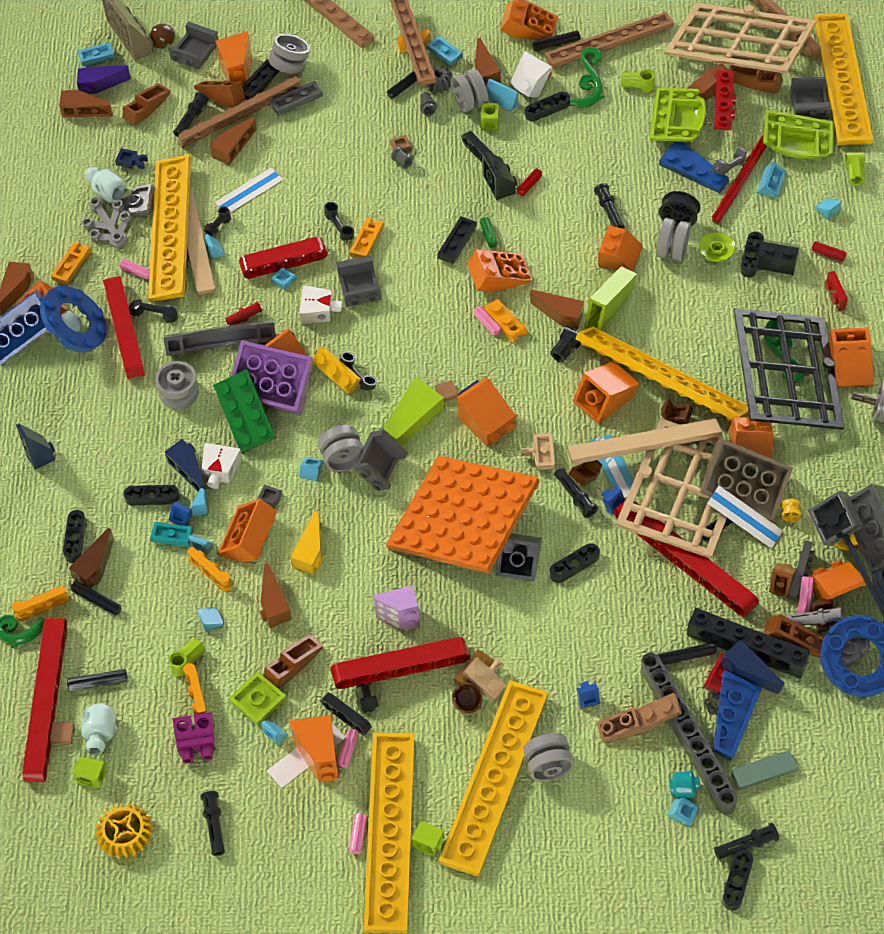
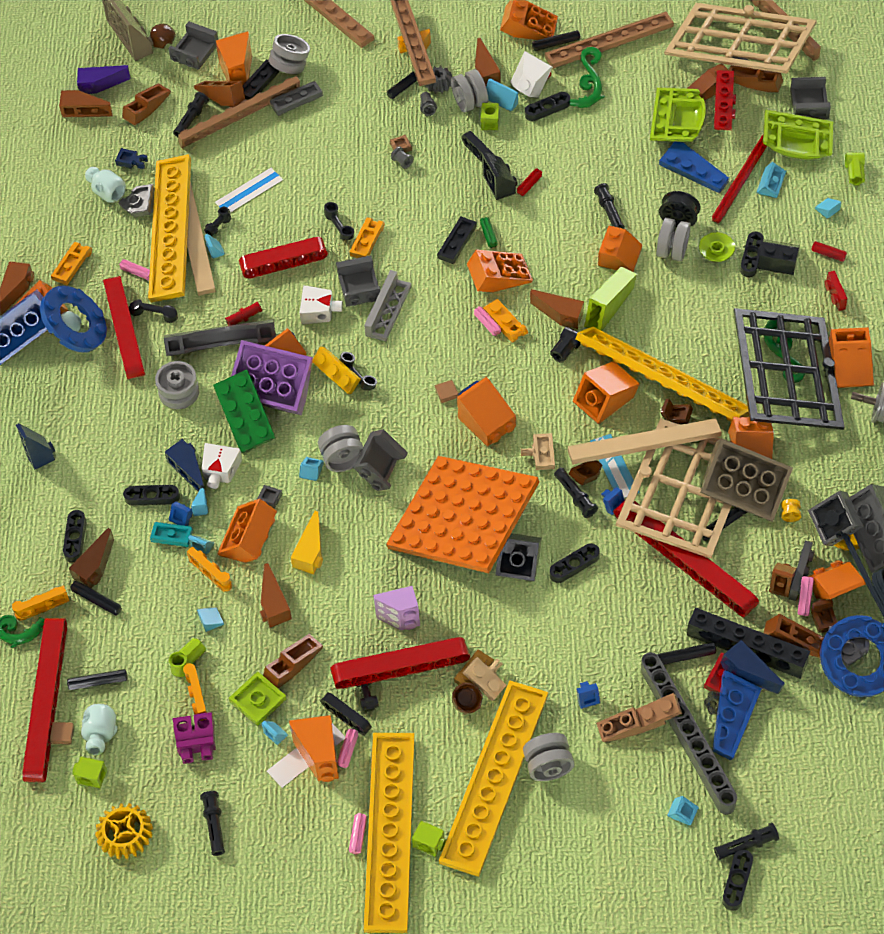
(96, 54): medium azure plate -> none
(116, 238): light grey plant -> none
(232, 141): dark orange slope -> none
(283, 278): medium azure tile -> none
(381, 303): none -> light grey fence
(414, 411): lime slope -> none
(444, 51): medium azure plate -> none
(644, 80): lime piece -> none
(684, 784): teal head -> none
(721, 167): dark grey bar -> none
(745, 517): white sticker -> none
(764, 770): sand green tile -> none
(816, 617): light grey pin -> none
(843, 79): yellow plate -> none

